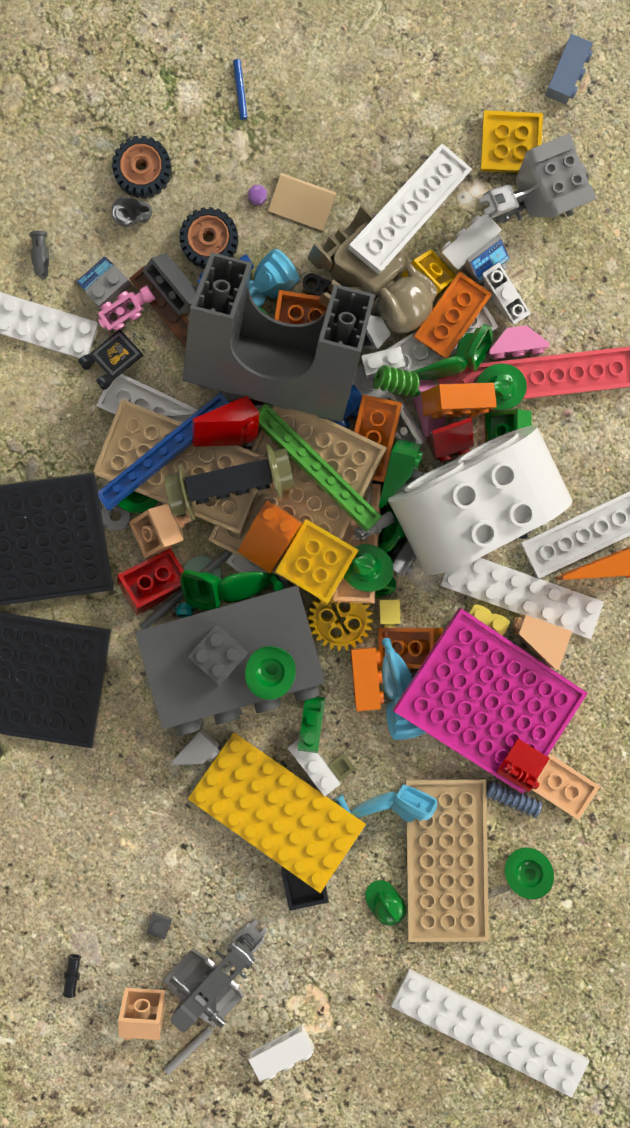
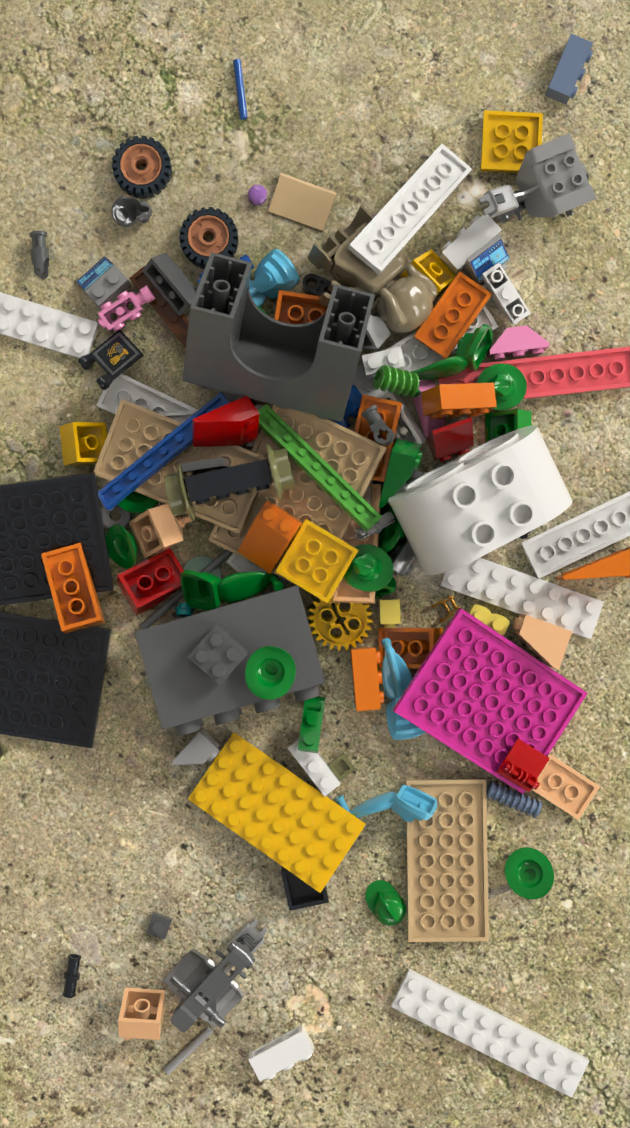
(72, 588): none -> orange slope
(82, 442): none -> yellow slope
(121, 546): none -> green hat
(205, 465): none -> dark grey tile
(378, 425): none -> dark grey connector
(450, 613): none -> pearl gold piece

